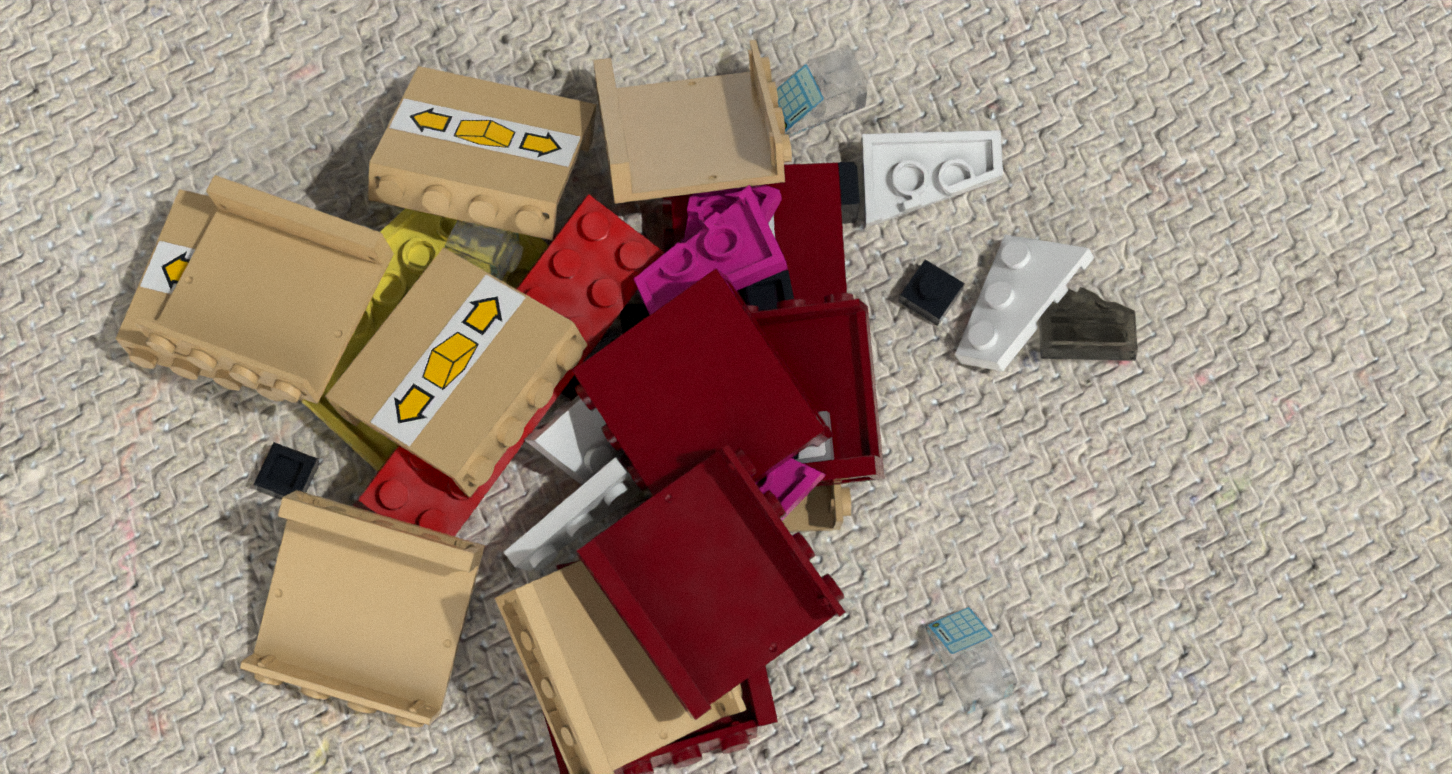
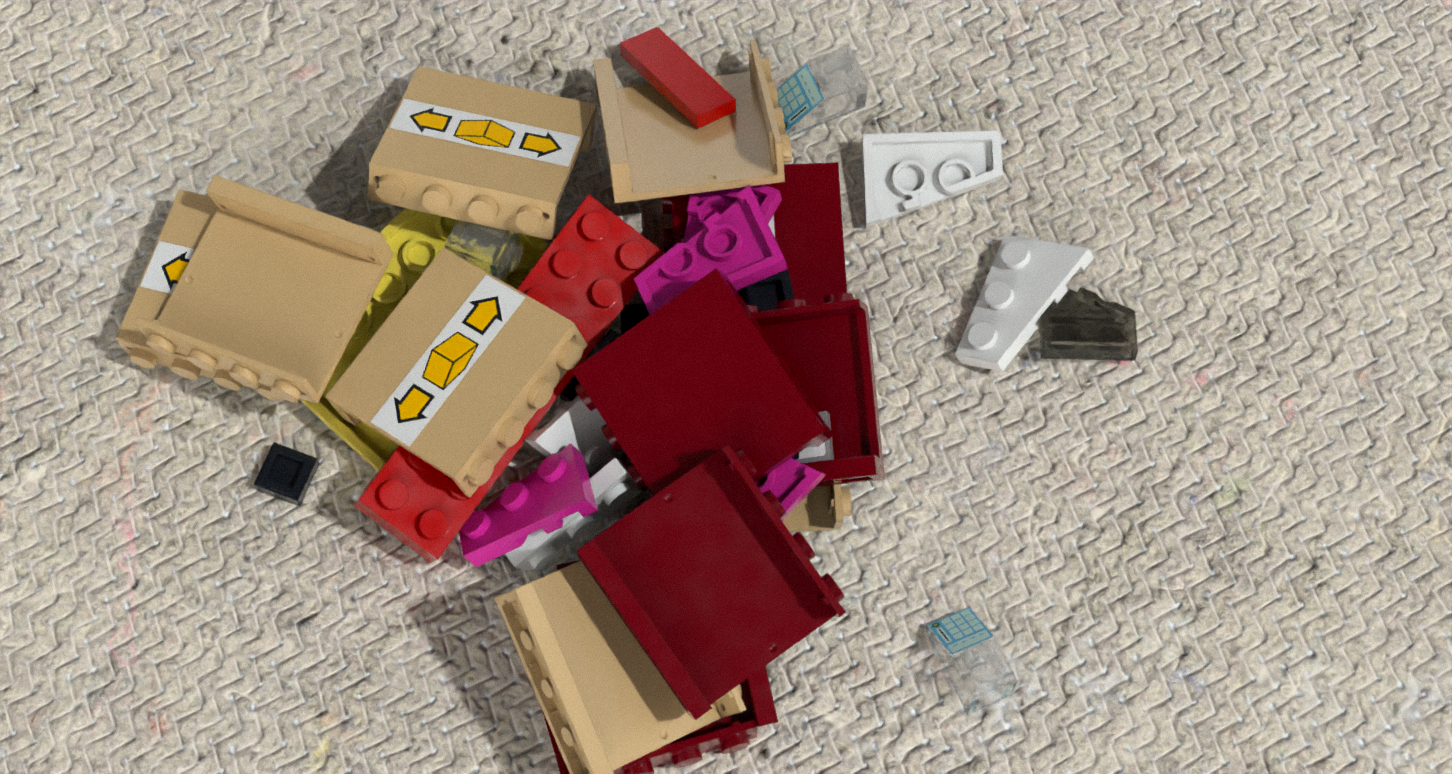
(365, 609): tan panel -> none
(536, 502): none -> dark pink wing
(678, 77): none -> red tile
(849, 191): black tile -> none
(931, 292): black plate -> none

